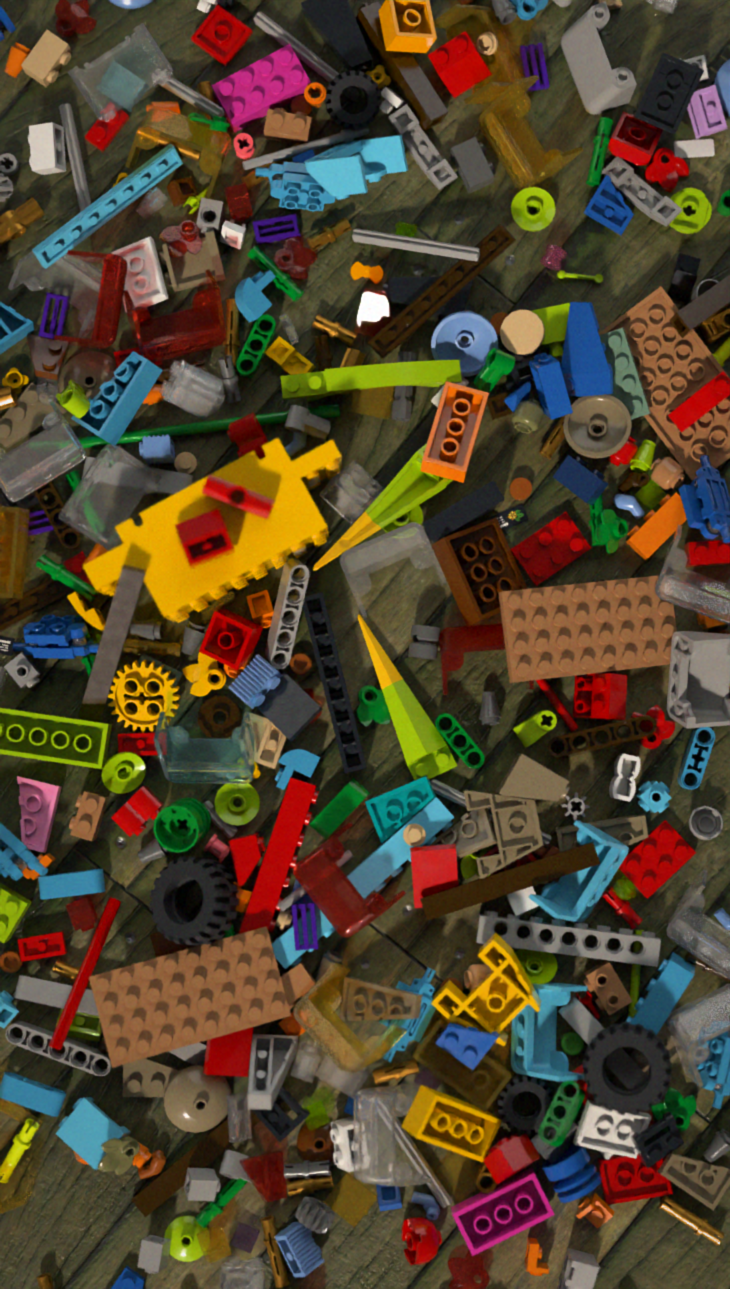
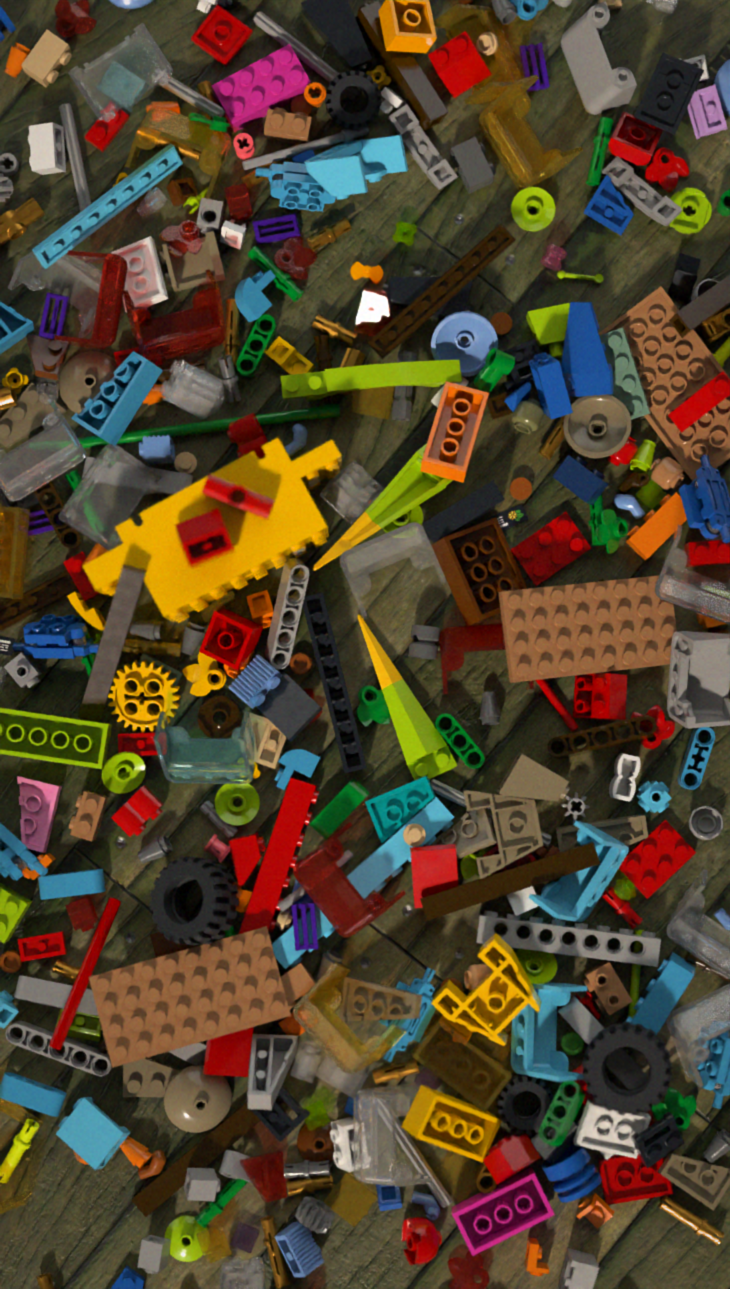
(59, 572): green pin -> none
(74, 399): lime piece -> none
(118, 1154): olive plate -> none
(171, 827): green wheel -> none
(238, 1117): clear plate -> none
(289, 328): clear tile -> none
(302, 421): light grey piece -> none
(416, 244): light grey axle -> none
(466, 1043): blue wing -> none
(522, 332): tan tile -> none
(531, 729): lime piece -> none
(694, 148): white sticker -> none

